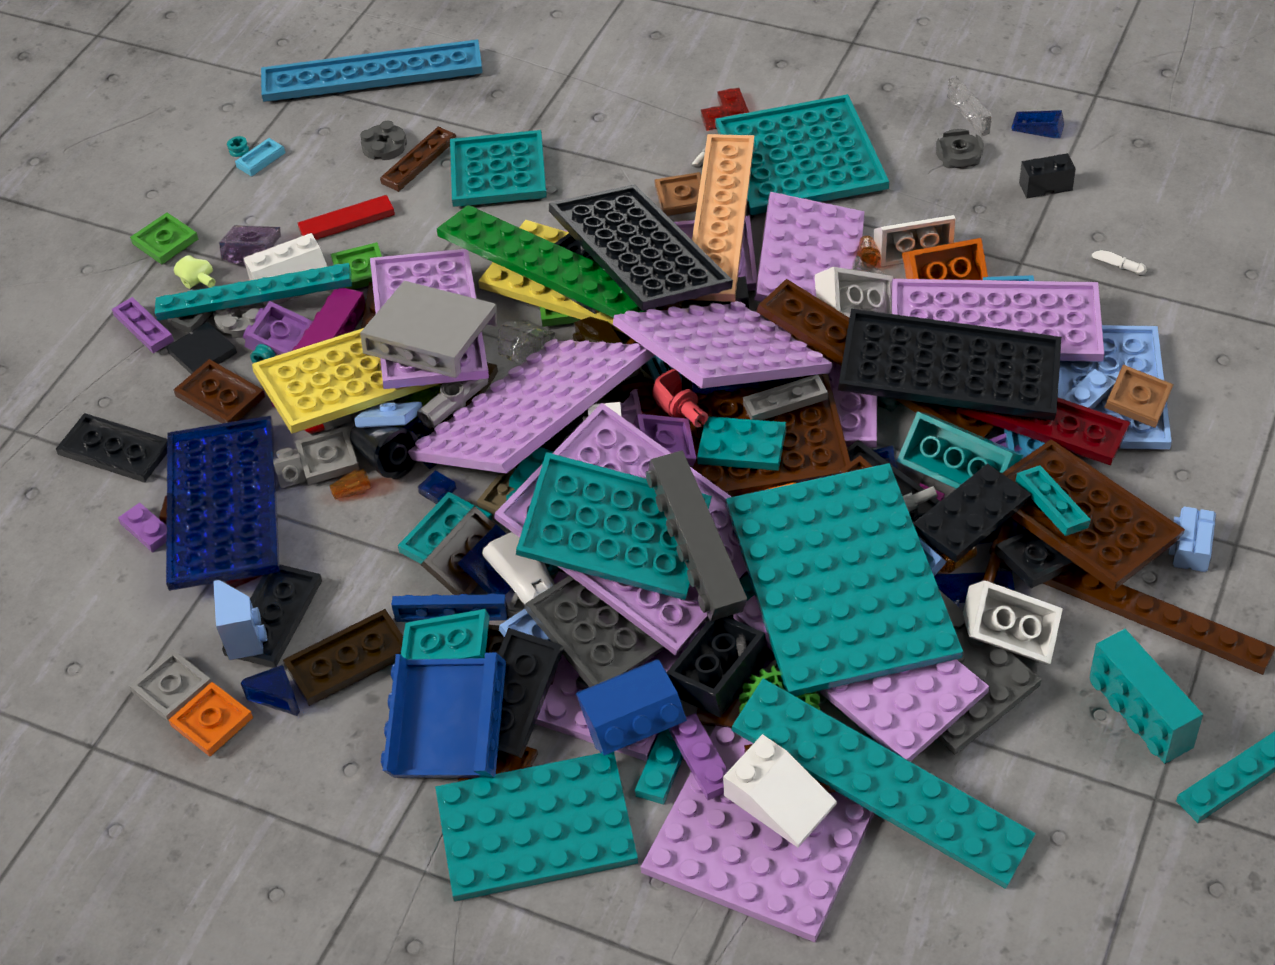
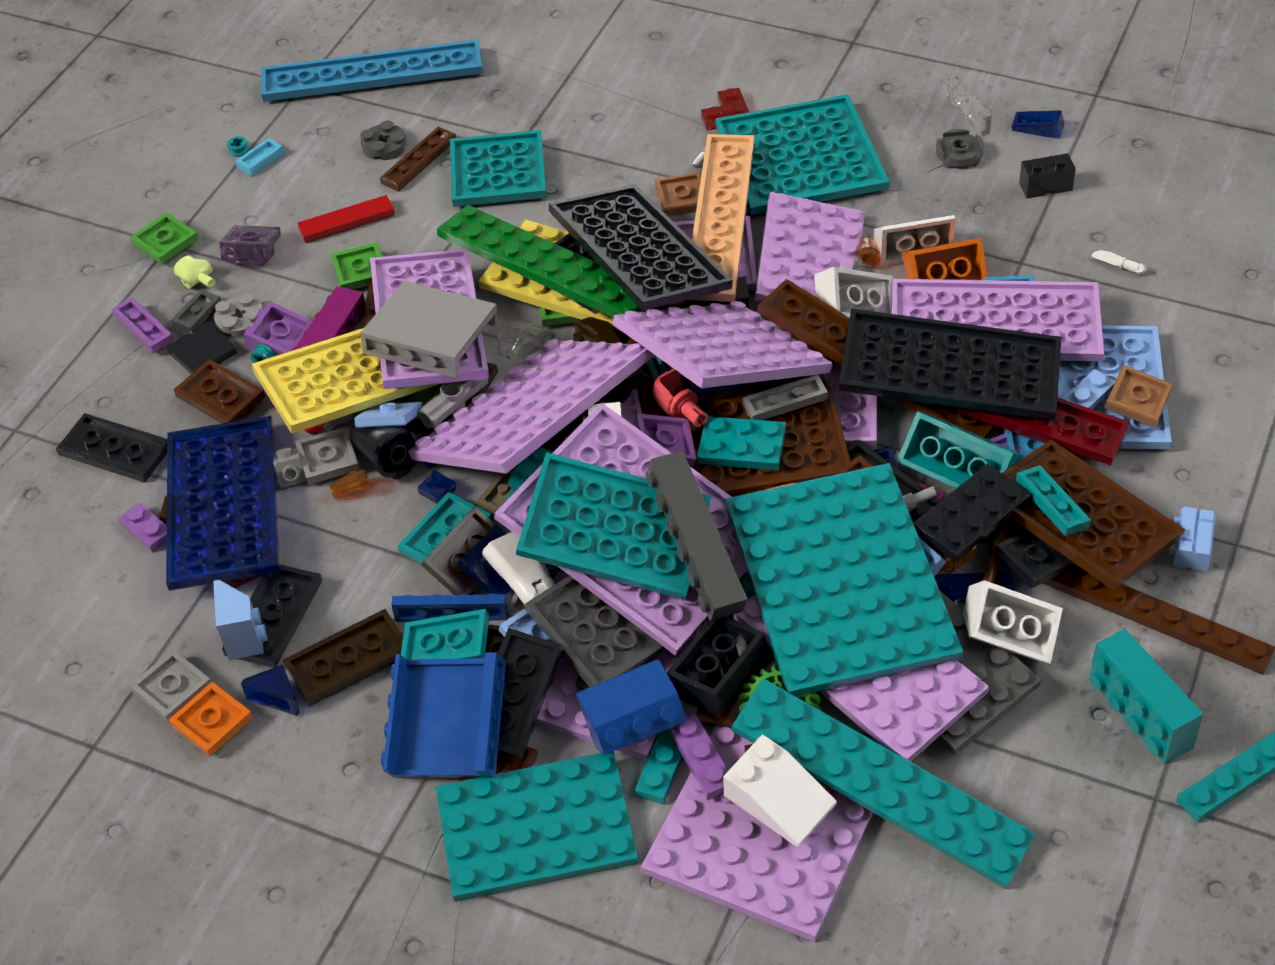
(253, 291): teal plate -> none
(285, 258): white slope -> none

